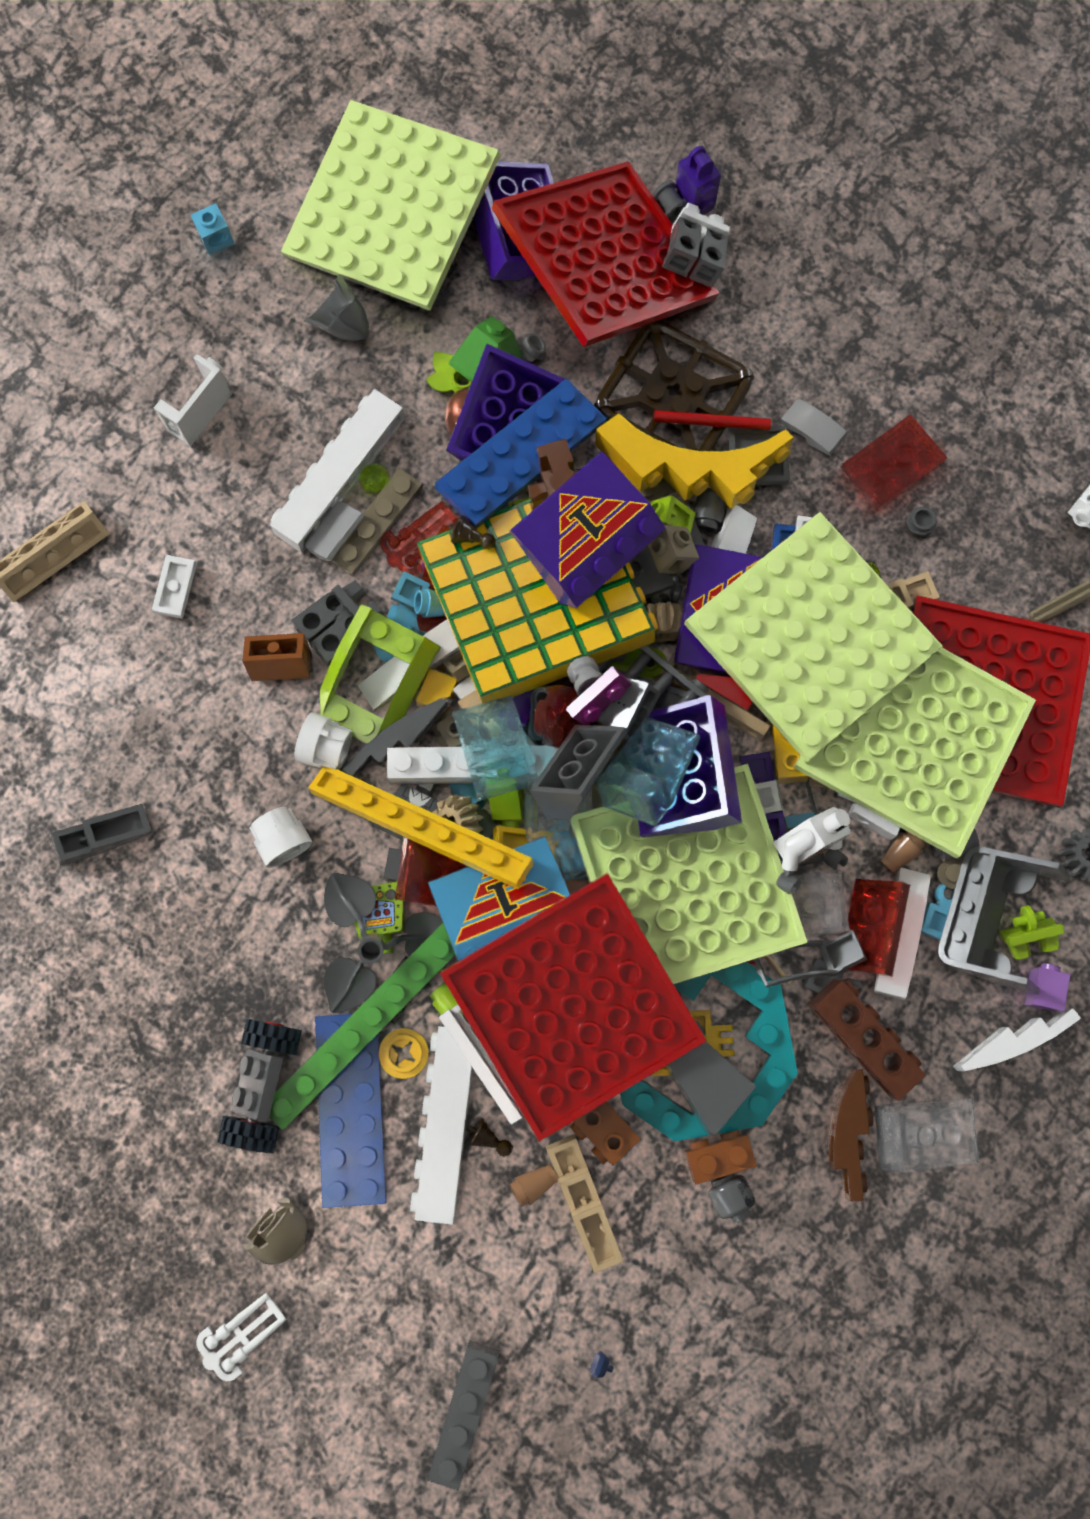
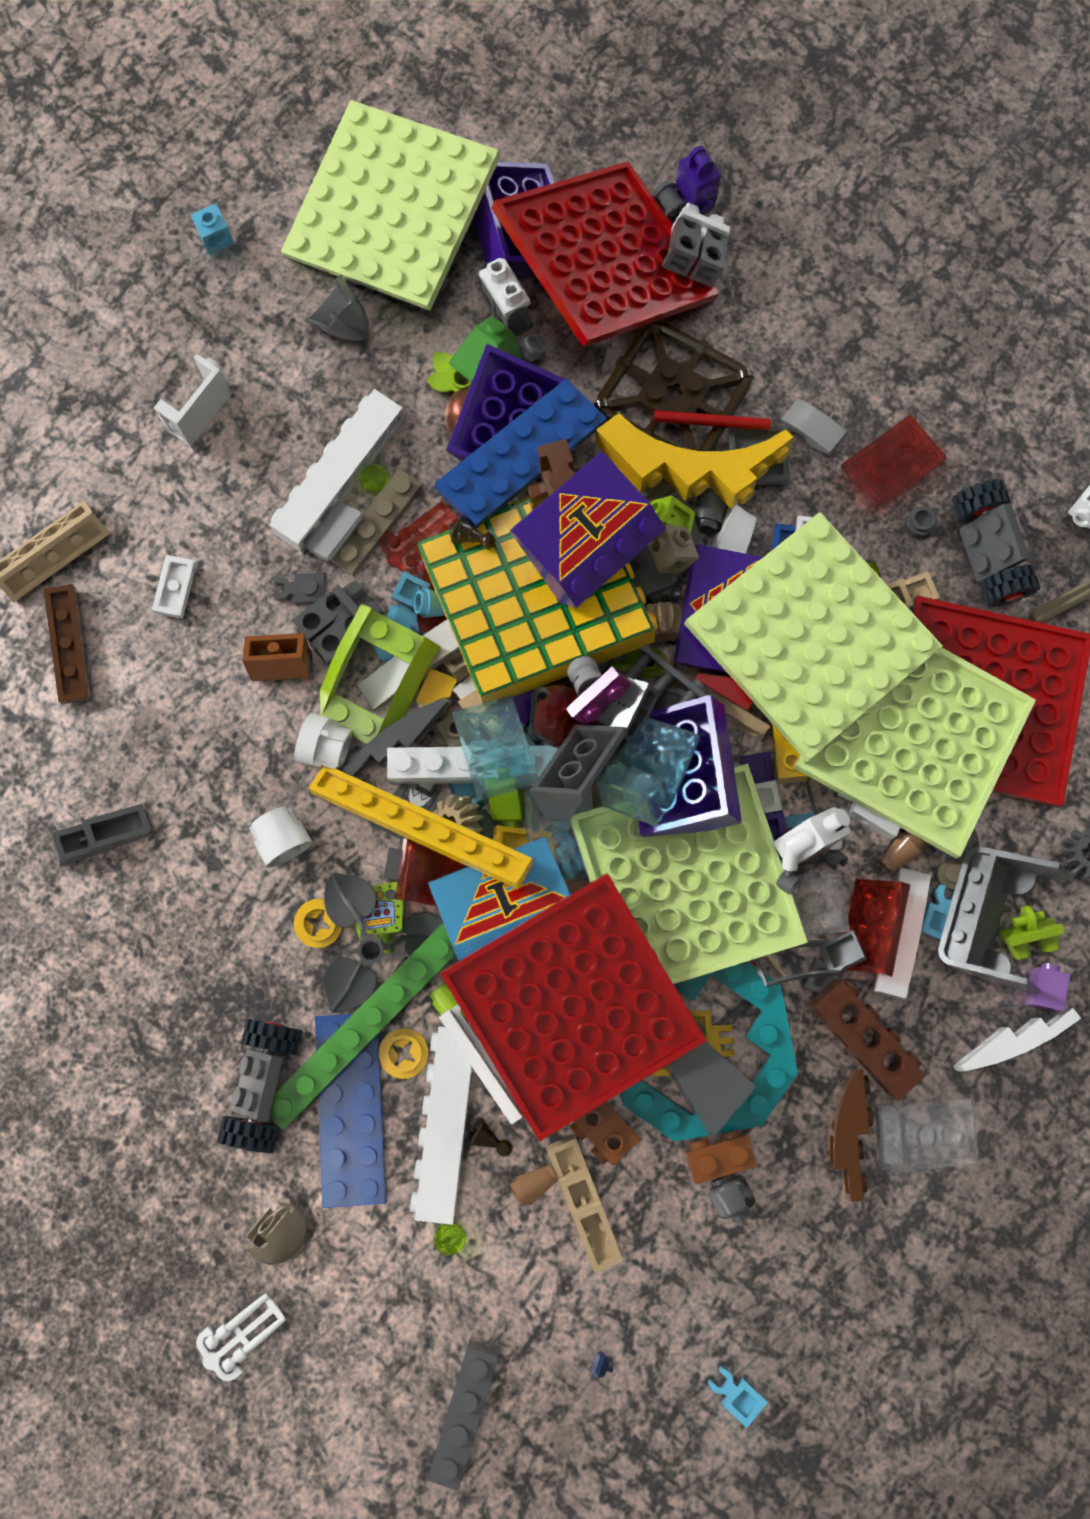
(67, 644): none -> reddish brown plate
(305, 589): none -> dark grey plate
(305, 930): none -> yellow gear
(449, 1238): none -> clear neon green plate
(506, 296): none -> white hips
(740, 1398): none -> medium azure plate
(995, 543): none -> plate

